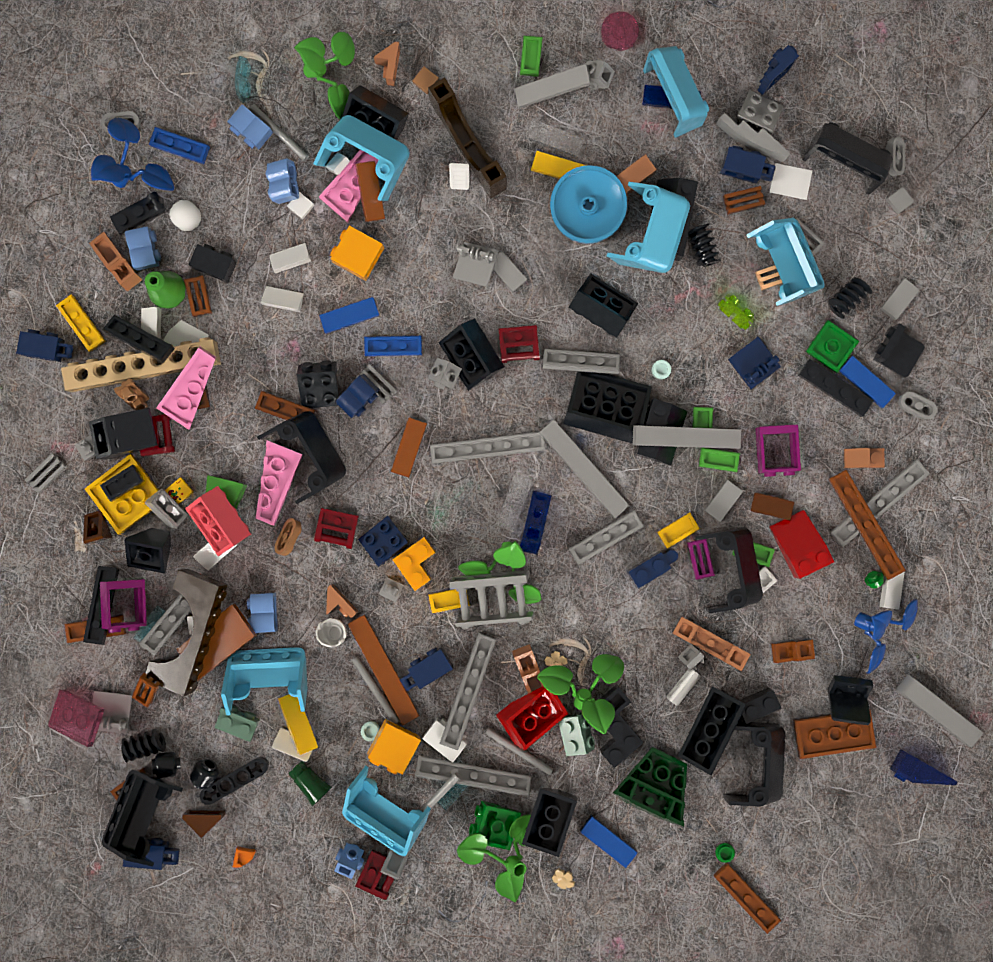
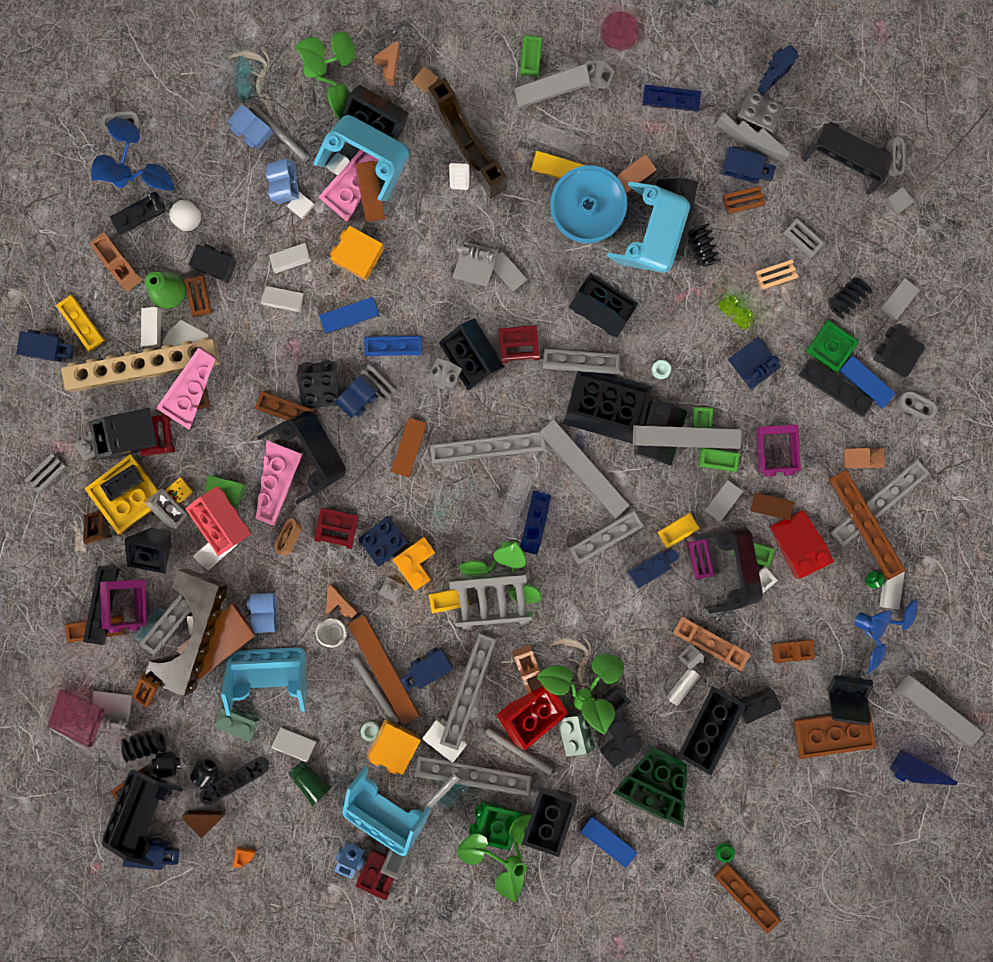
(132, 394): medium nougat hips -> none
(138, 338): black tile -> none
(142, 248): medium blue brick -> none
(179, 145): blue tile -> none
(297, 724): yellow slope -> none
(555, 660): tan plant -> none
(563, 879): tan plant -> none
(678, 87): medium azure windscreen -> none
(772, 738): black windscreen -> none
(791, 181): white sticker -> none
(791, 257): medium azure windscreen -> none

